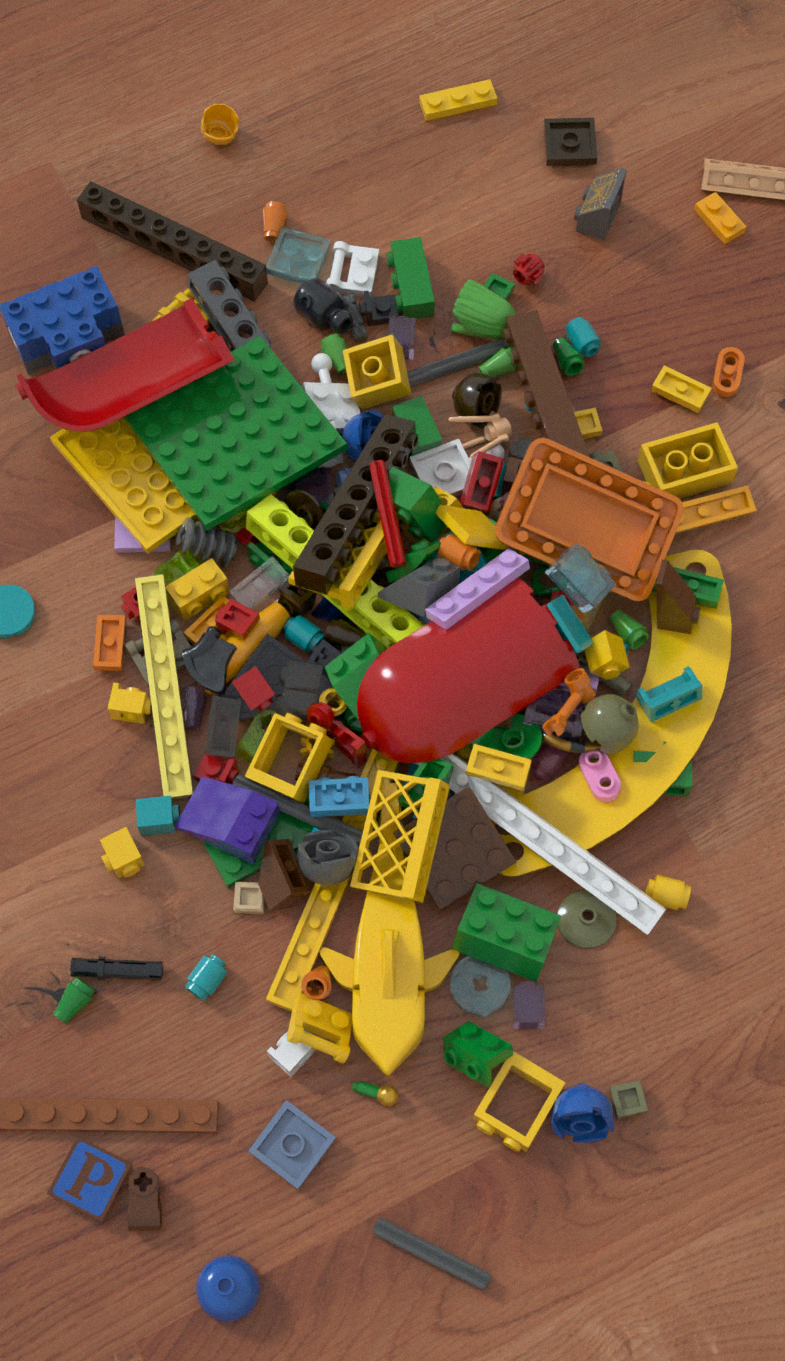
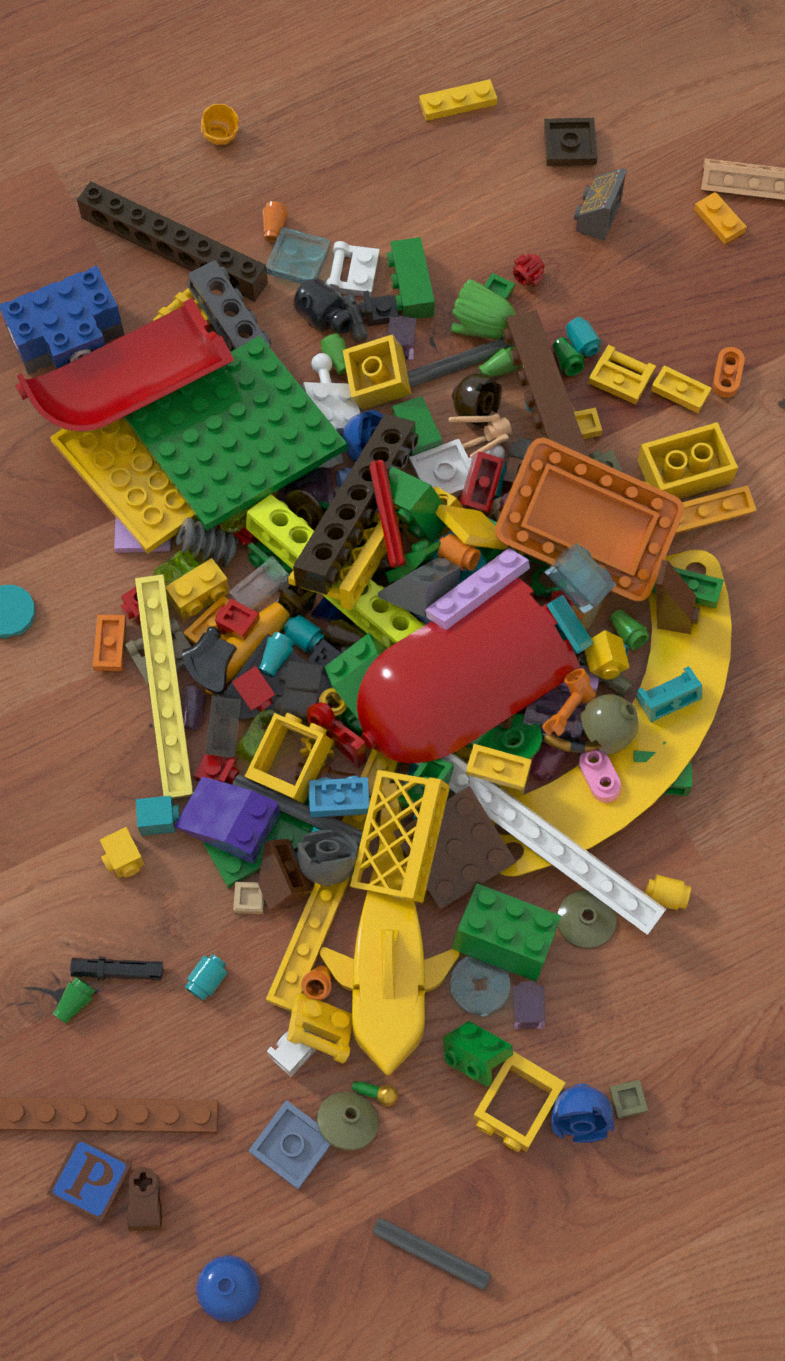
(129, 704): yellow brick -> none
(276, 653): none -> teal cone
(345, 1132): none -> olive dish
(619, 380): none -> yellow plate

